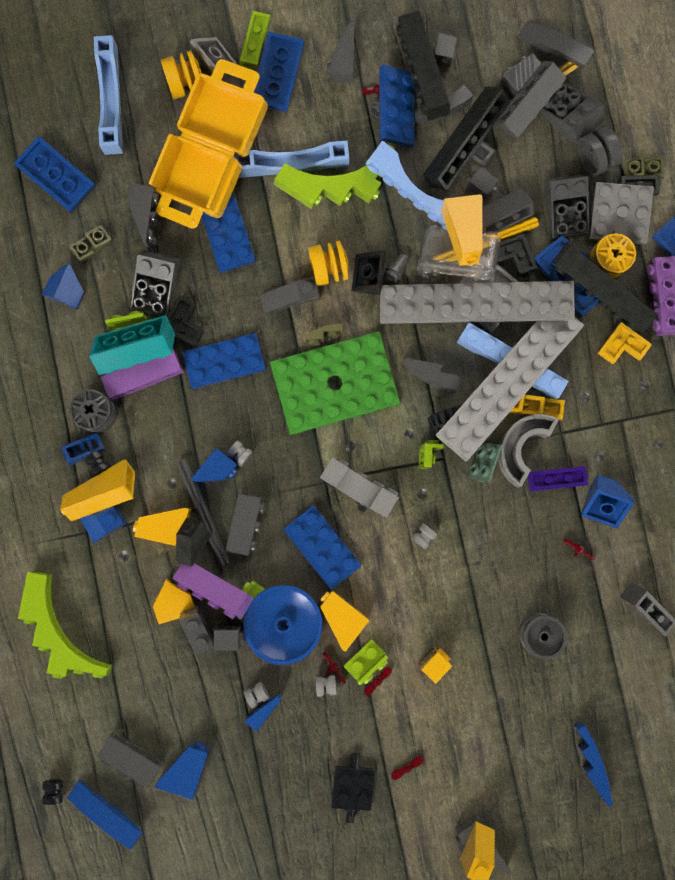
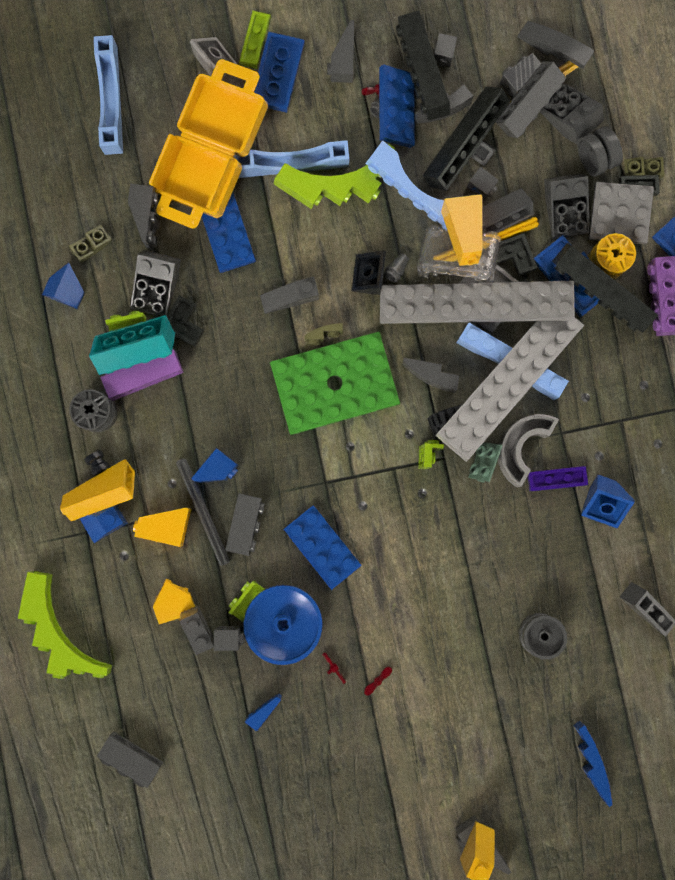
(52, 791): black wheel -> none
(54, 174): blue plate -> none
(65, 448): blue slope -> none
(105, 815): blue slope -> none
(180, 74): yellow wheel -> none
(185, 773): blue slope -> none
(190, 541): pearl dark grey slope -> none
(214, 589): medium lavender brick -> none
(223, 361): blue plate -> none
(239, 453): light grey wheel -> none
(256, 695): light grey wheel -> none
(325, 685): light grey wheel -> none
(328, 263): yellow wheel -> none
(343, 618): yellow slope -> none
(352, 788): black plate -> none
(359, 488): light grey brick -> none
(366, 662): lime bracket -> none
(398, 773): dark red piece -> none
(424, 536): light grey wheel -> none
(435, 664): yellow brick -> none
(533, 405): yellow slope -> none
(578, 549): dark red piece -> none
(624, 339): yellow plate -> none

